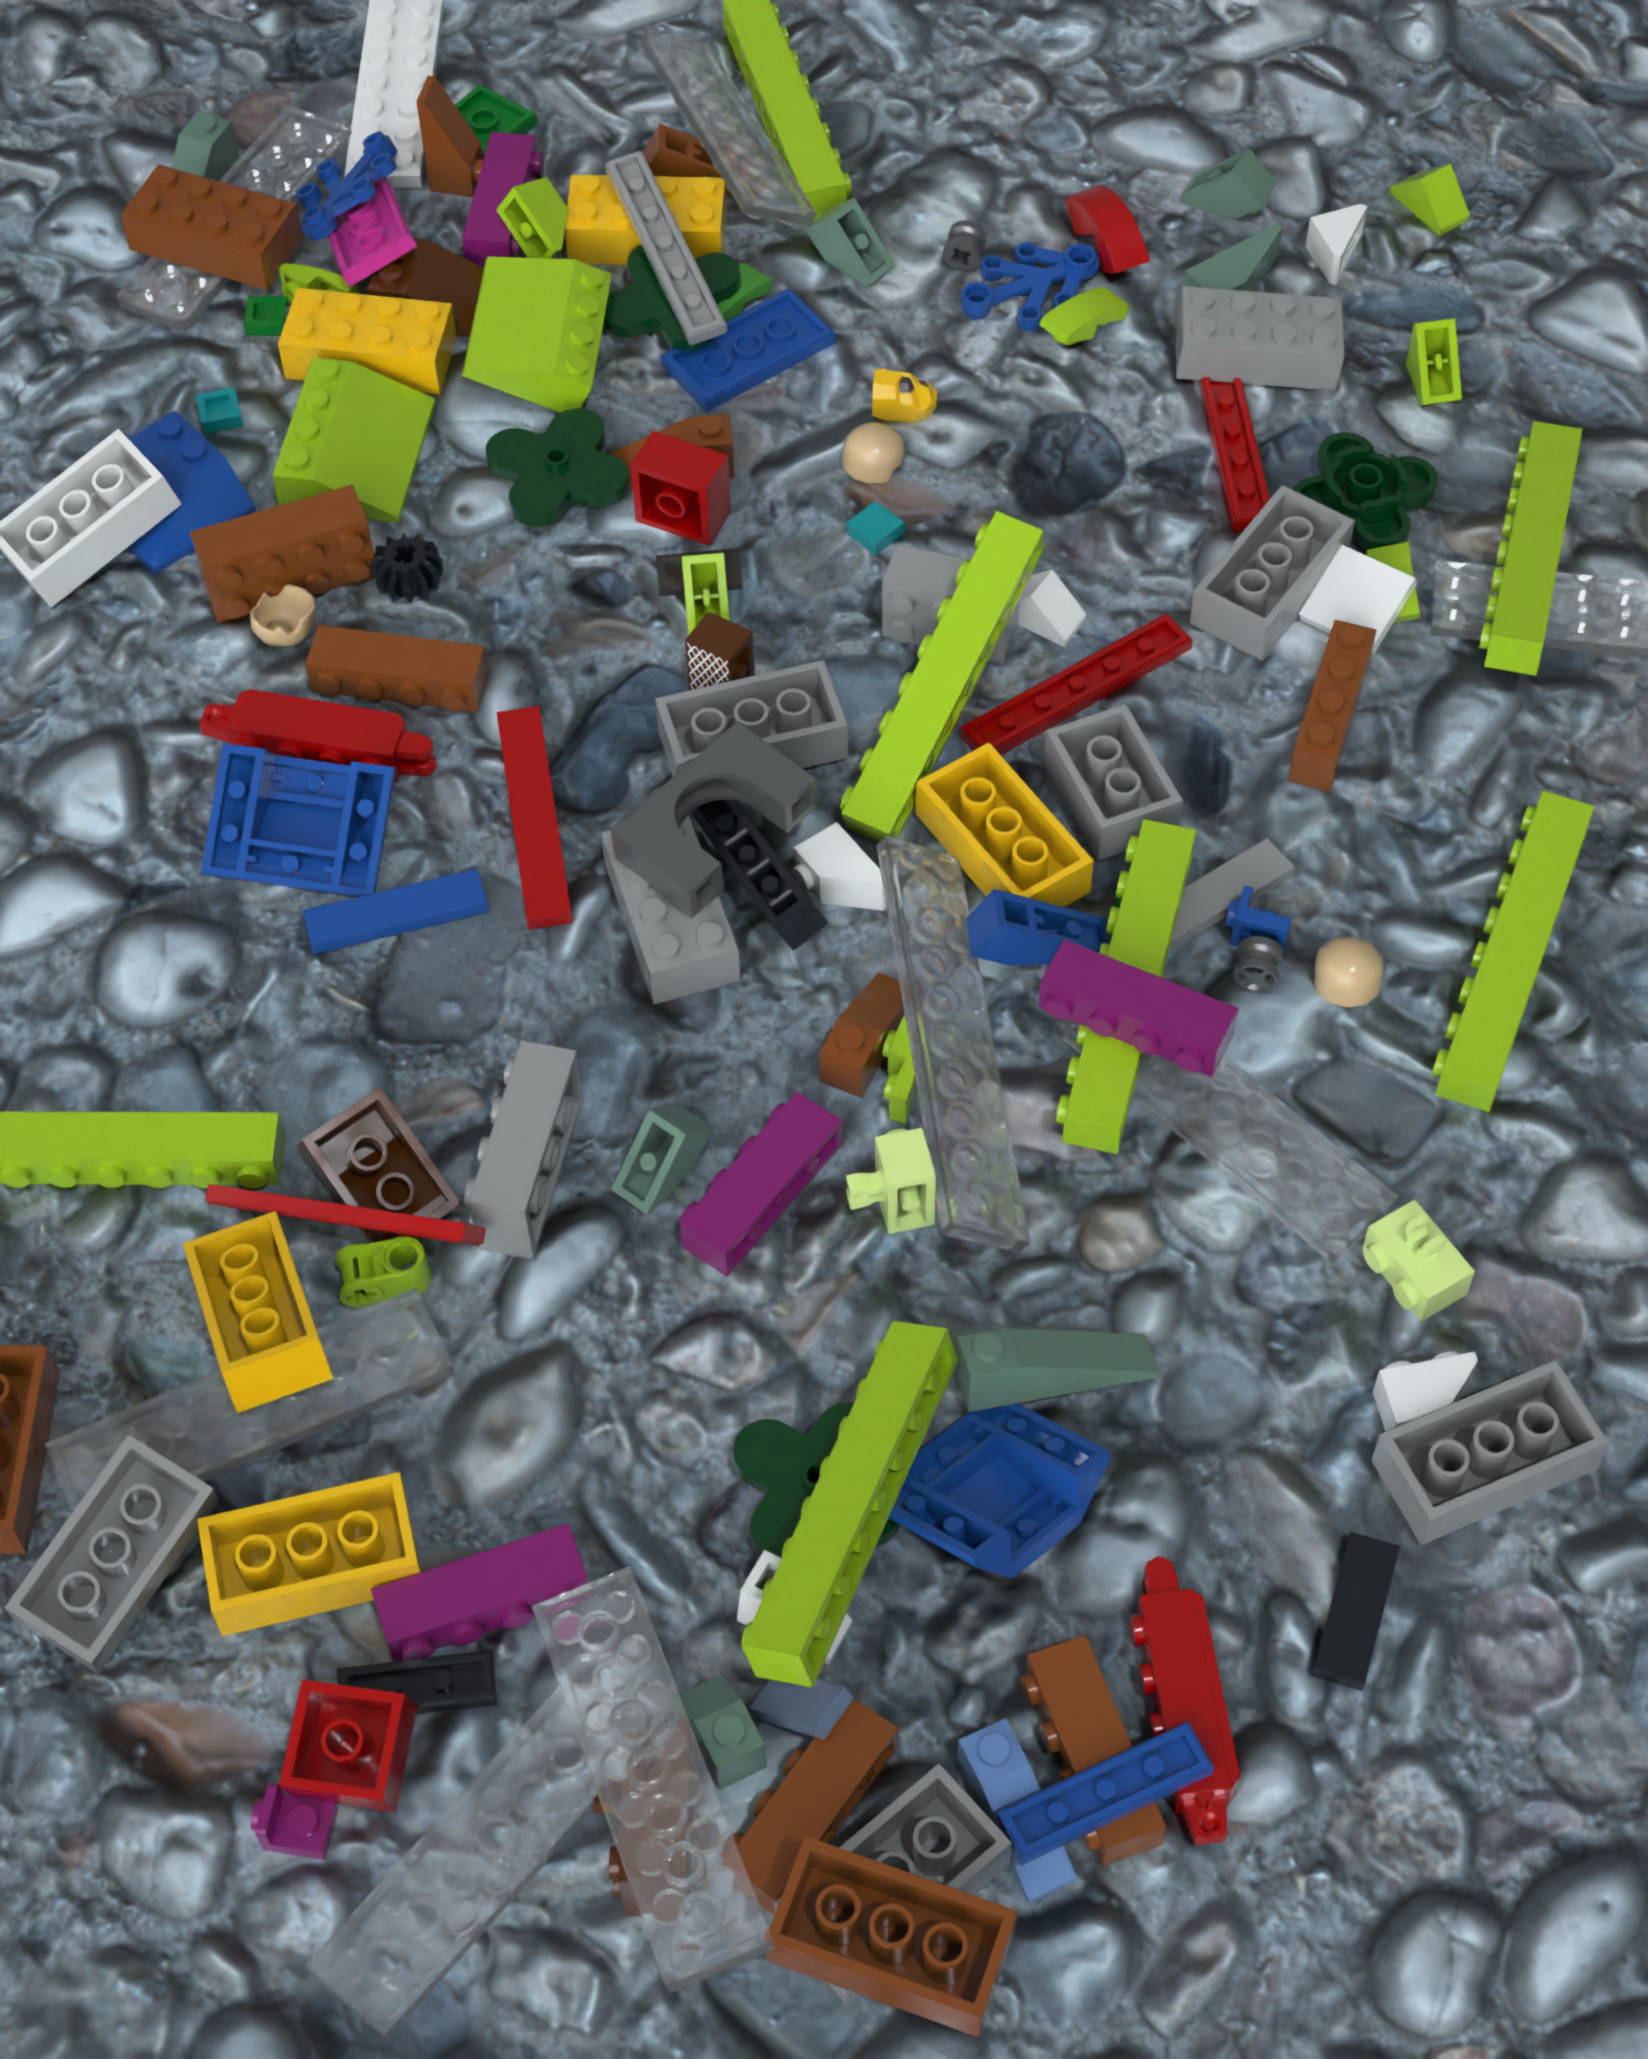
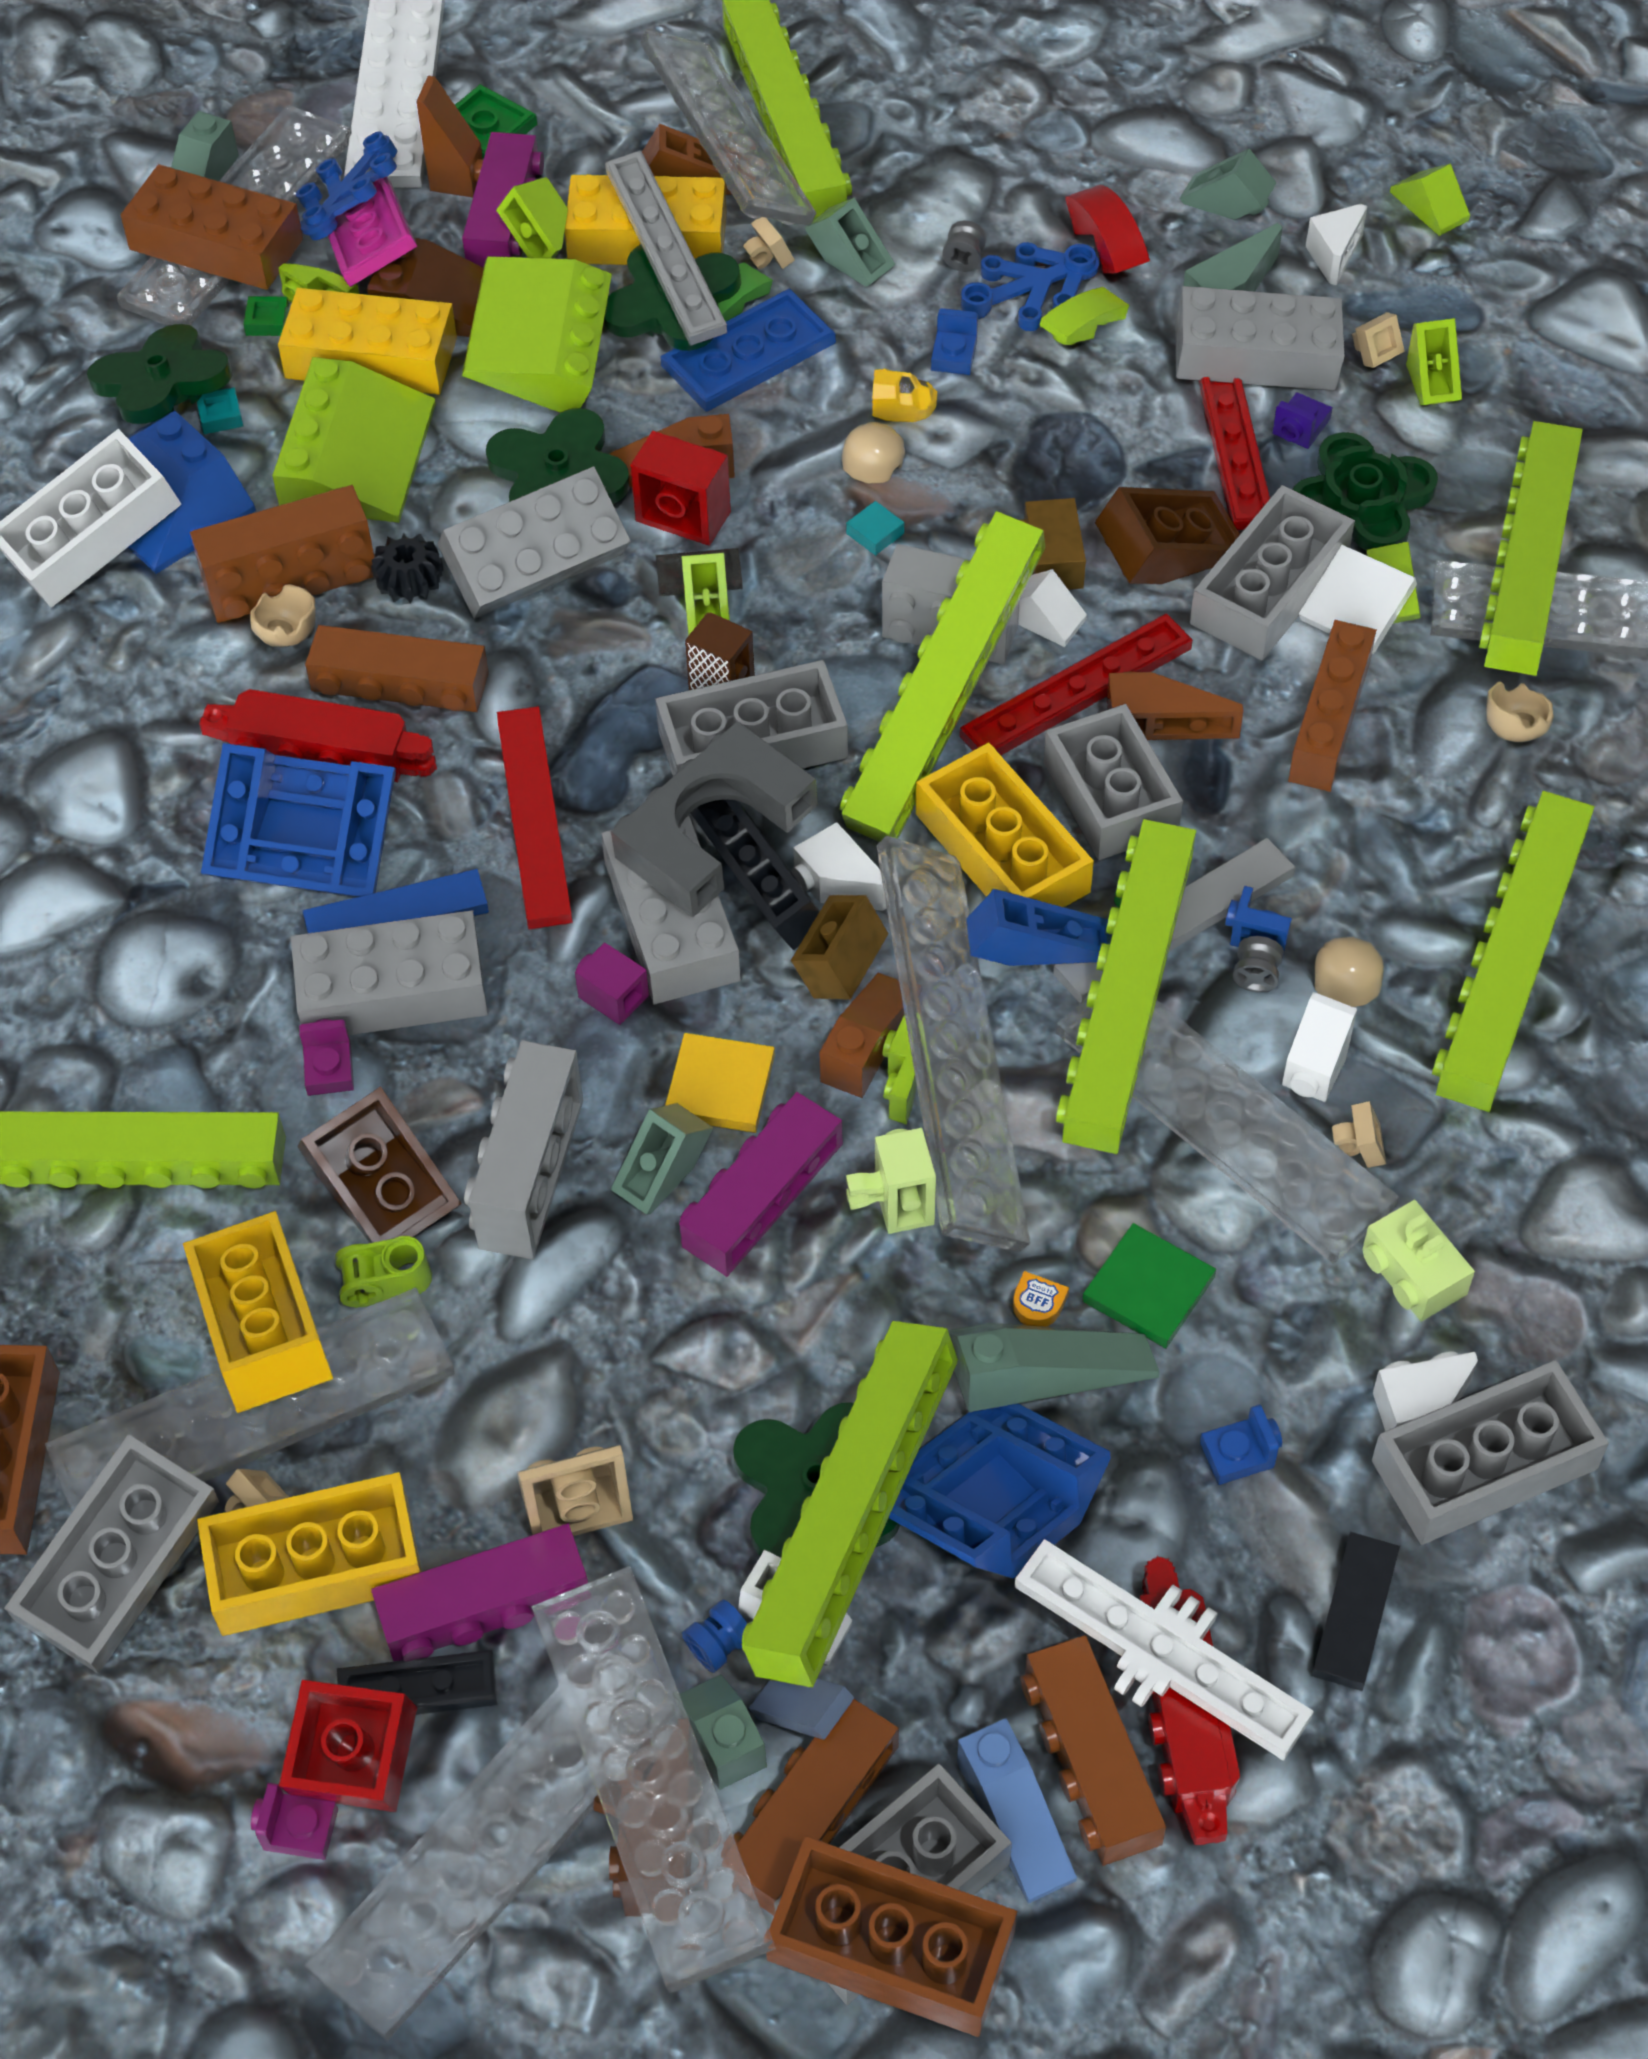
(160, 374): none -> dark green plant
(251, 1489): none -> tan tile
(327, 1057): none -> magenta bracket
(346, 1215): red tile -> none
(391, 973): none -> light grey brick
(533, 542): none -> light grey brick
(578, 1490): none -> tan slope
(611, 983): none -> magenta brick
(716, 1635): none -> blue wheel
(722, 1080): none -> yellow tile
(767, 245): none -> tan tile
(839, 947): none -> pearl gold brick
(955, 341): none -> blue bracket
(1038, 1300): none -> light orange tile
(1062, 539): none -> pearl gold brick
(1104, 1793): blue tile -> none
(1137, 1008): magenta brick -> none
(1149, 1285): none -> green tile
(1164, 1649): none -> white hinge
(1165, 532): none -> reddish brown slope
(1174, 709): none -> dark orange slope
(1242, 1447): none -> blue bracket
(1301, 419): none -> dark purple bracket
(1319, 1047): none -> white slope
(1362, 1136): none -> tan tile
(1379, 340): none -> tan tile
(1518, 713): none -> tan hair

